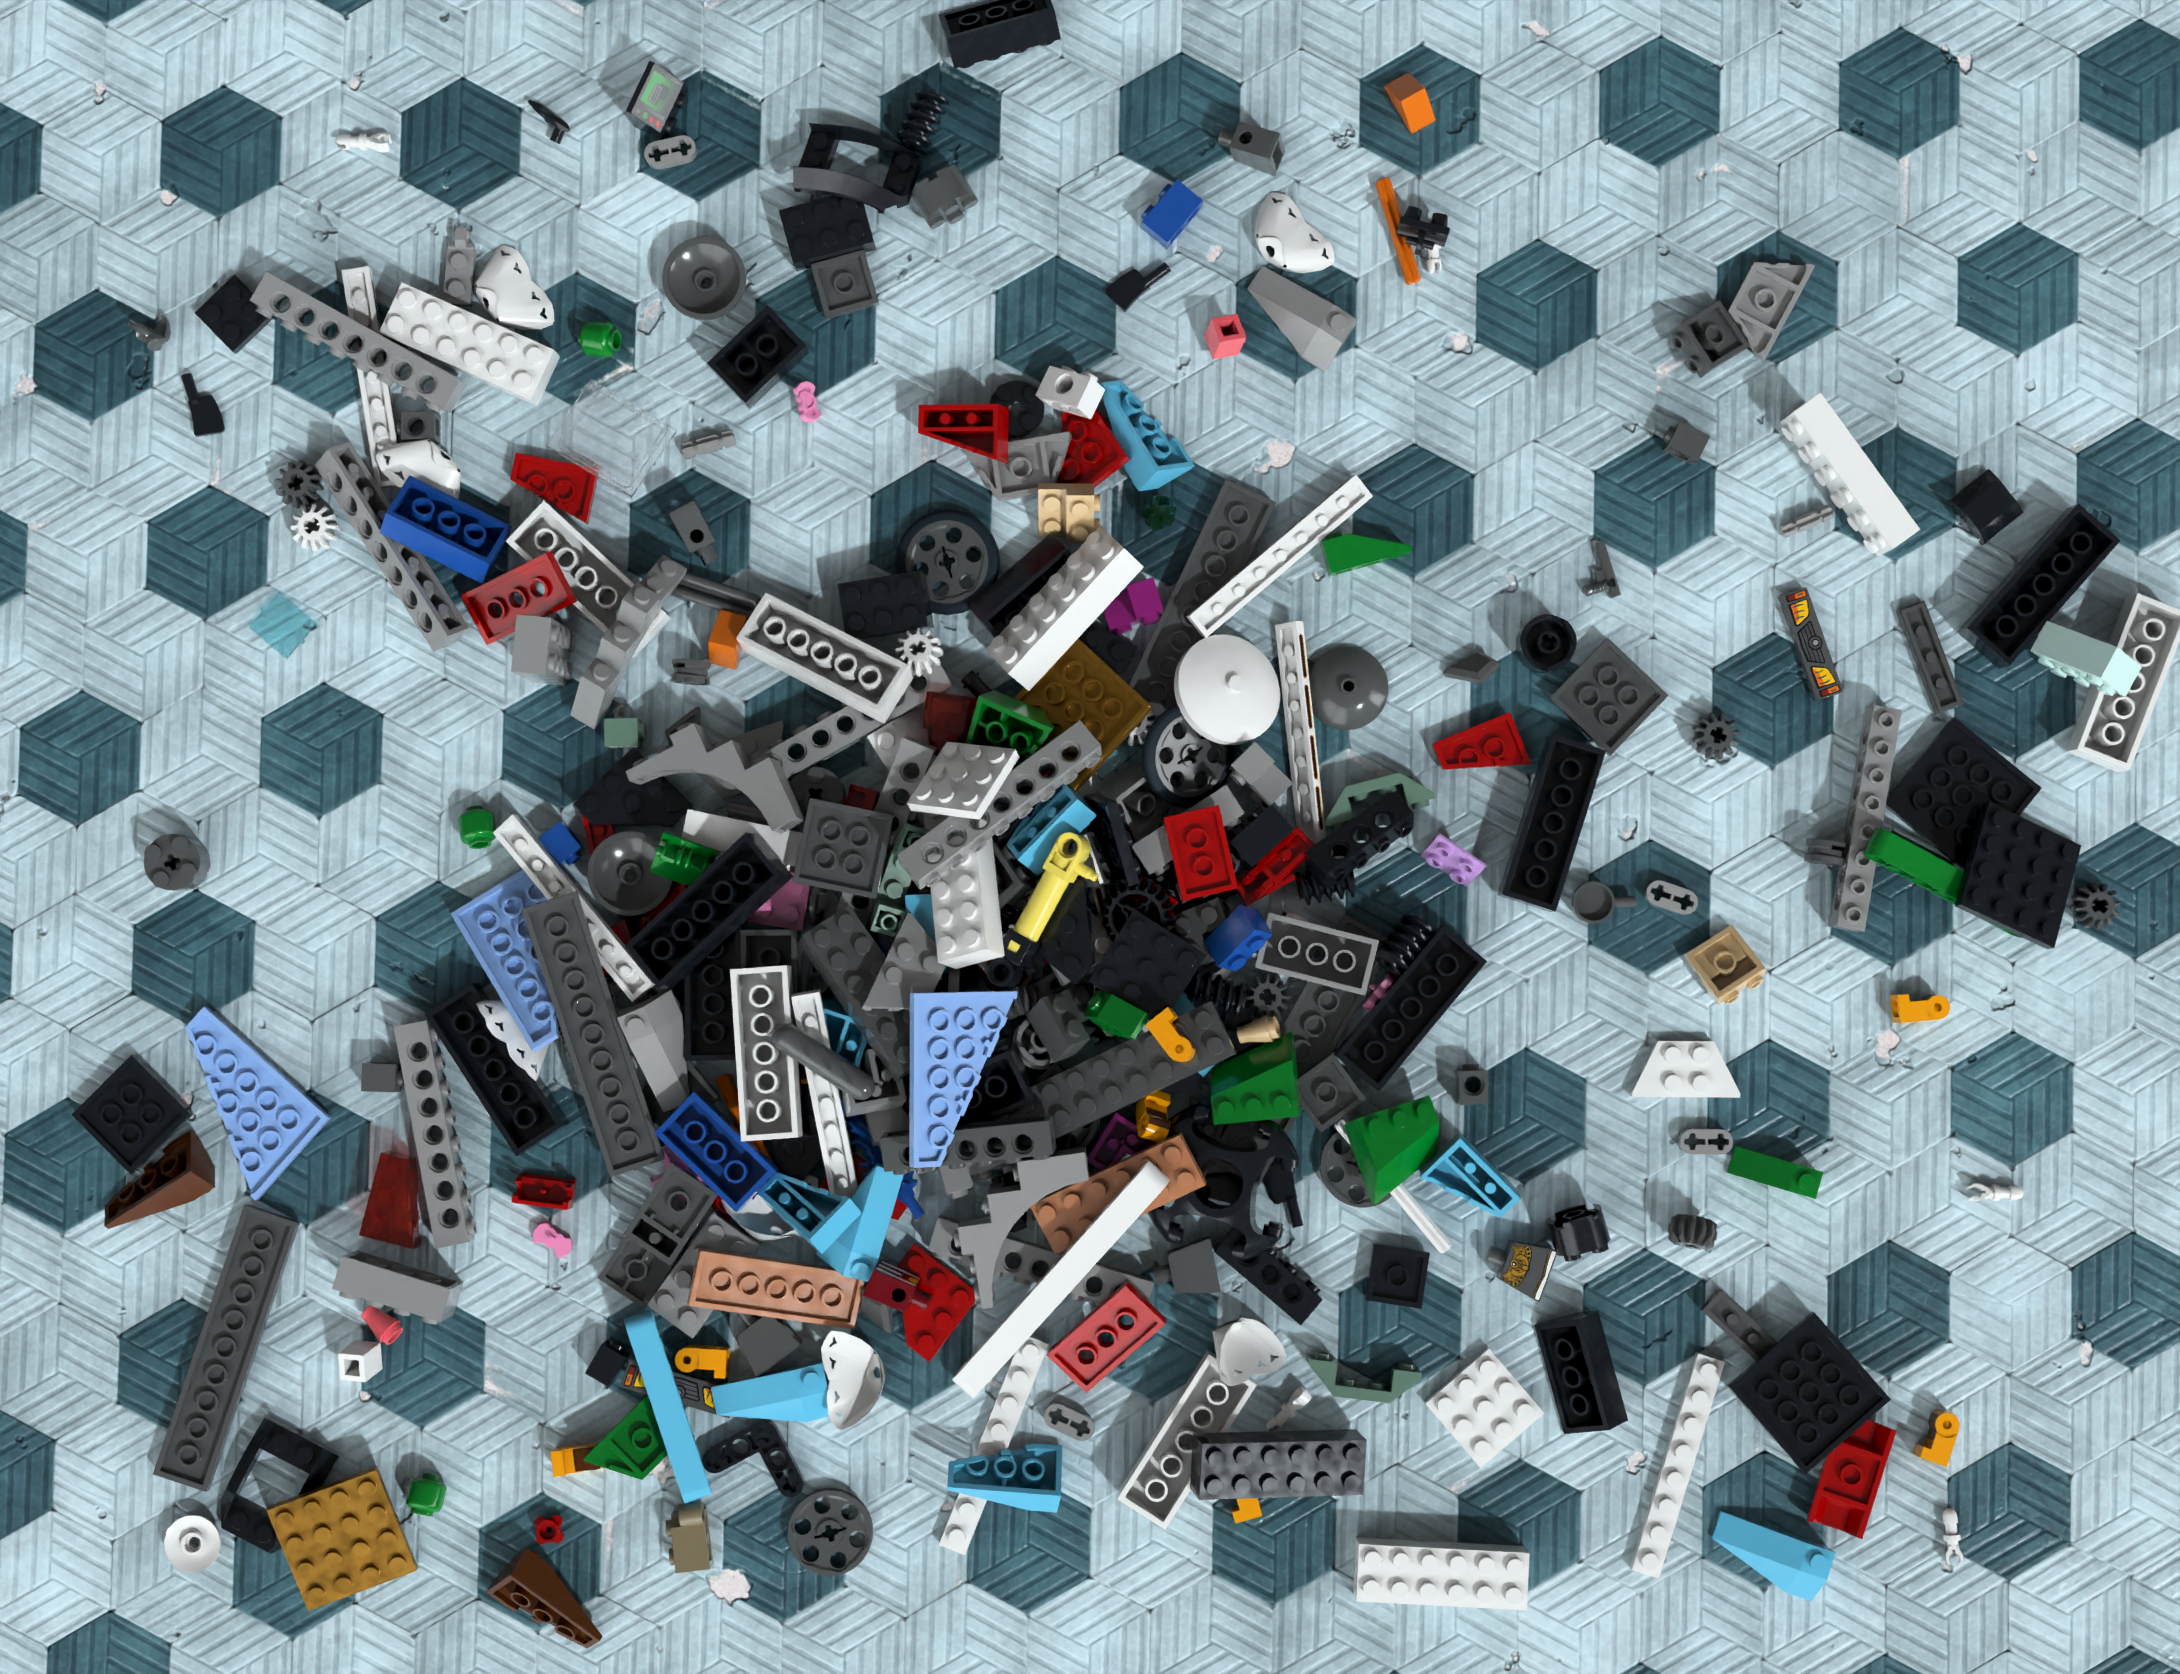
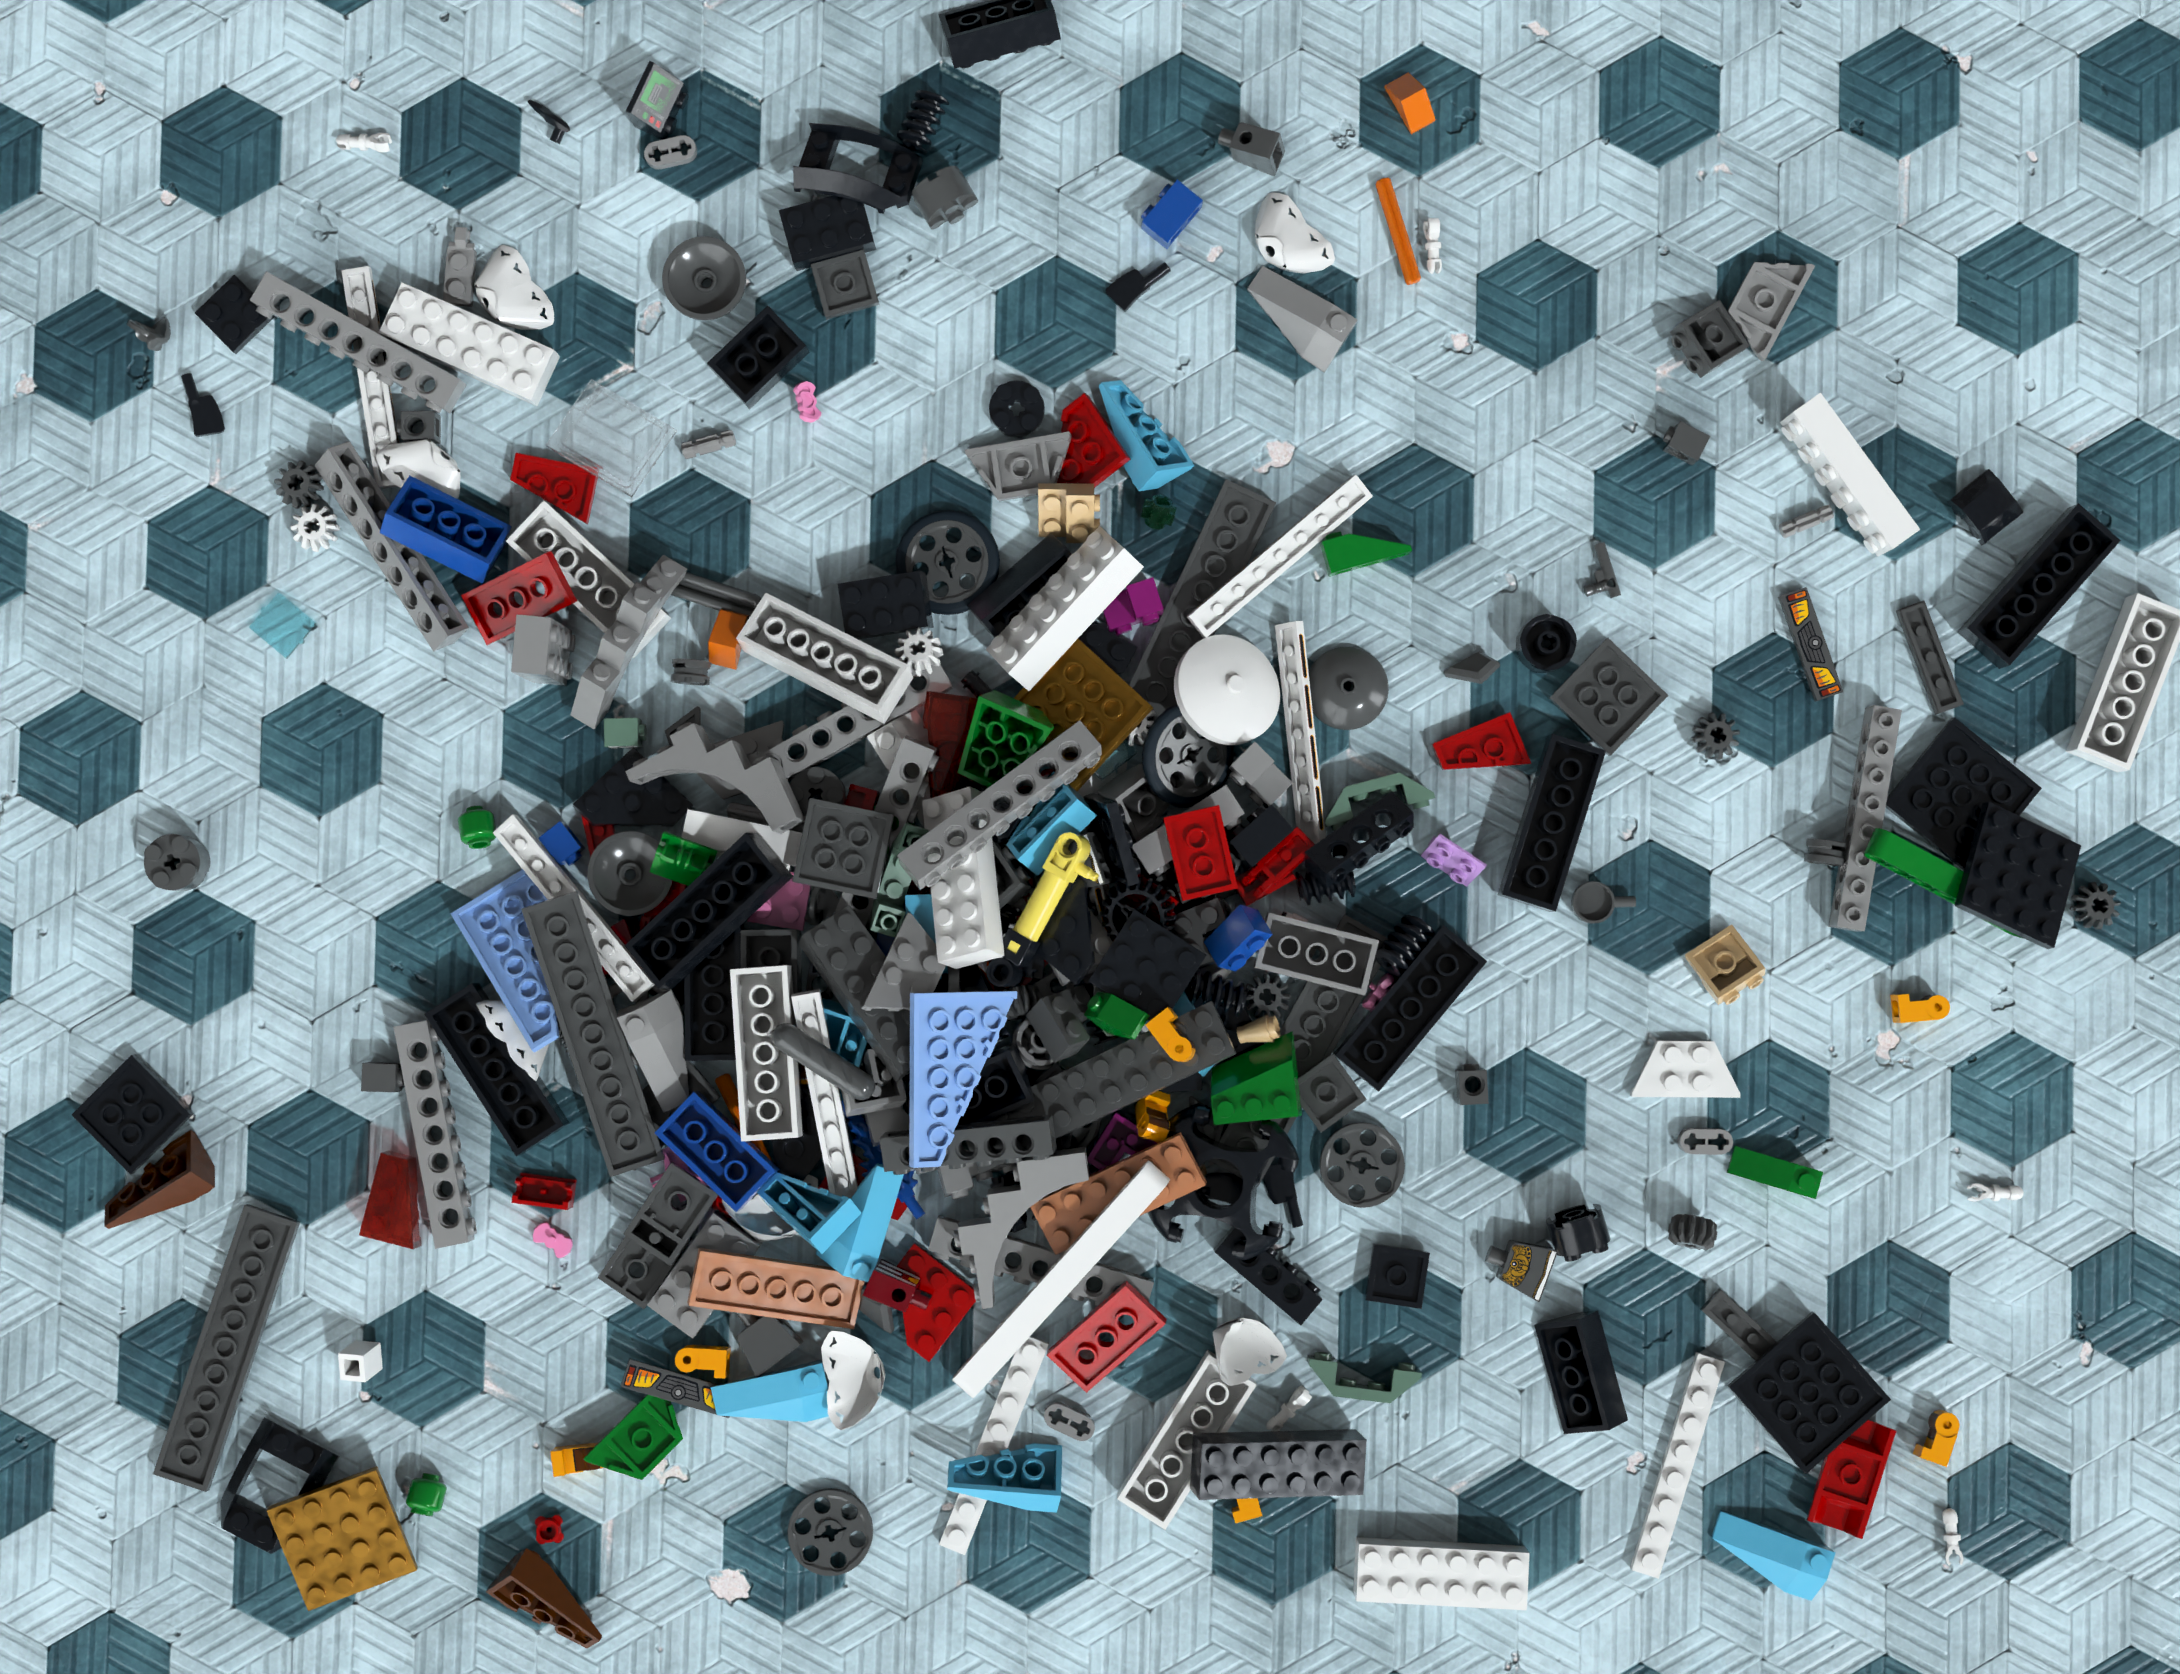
(179, 1544): white dish -> none
(259, 1105): light blue wing -> none
(382, 1325): coral cone -> none
(397, 1286): light grey brick -> none
(599, 339): green head -> none
(608, 1362): black brick -> none
(667, 1406): medium azure beam -> none
(687, 520): dark grey torso -> none
(690, 1538): dark tan hinge -> none
(766, 1448): black beam -> none
(963, 780): white plate -> none
(968, 426): red wedge -> none
(1070, 391): white brick -> none
(1190, 1268): dark grey torso -> none
(1225, 336): coral brick -> none
(1393, 1144): green wedge -> none
(1410, 1206): white axle -> none
(1423, 233): black hips -> none
(1470, 1175): medium azure wedge -> none
(1484, 1407): white plate -> none
(1669, 904): light grey beam -> none
(2085, 659): light aqua brick -> none

